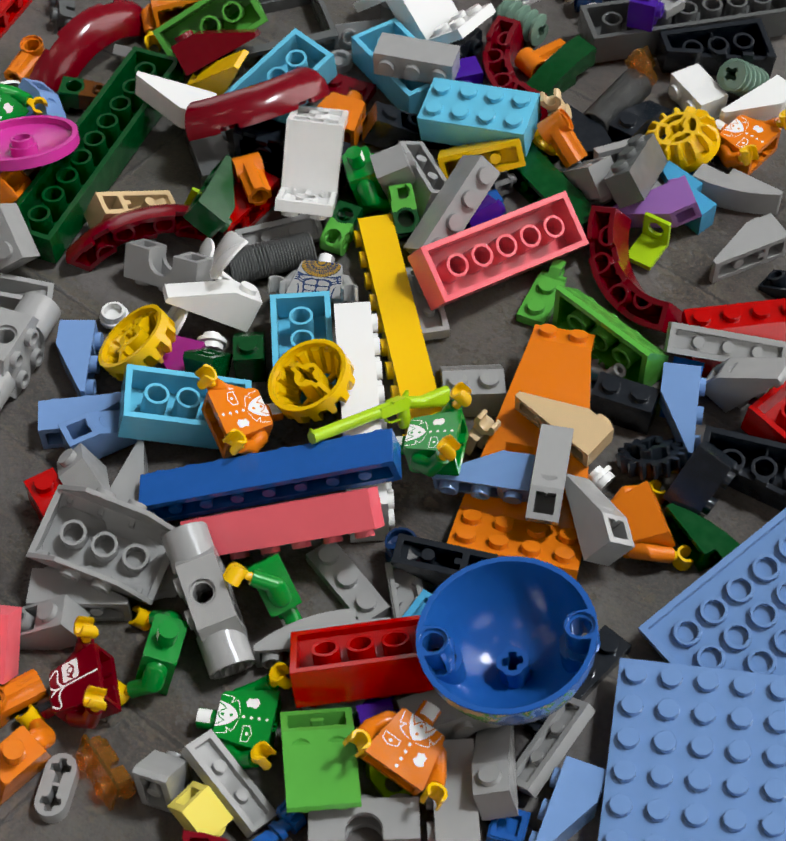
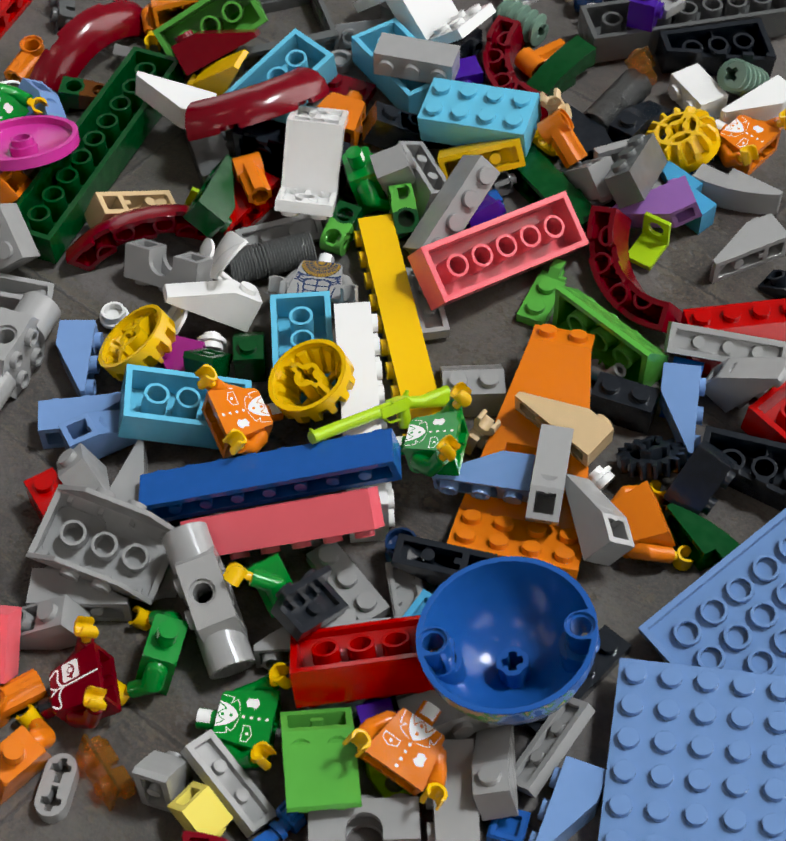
(308, 604): none -> black bracket

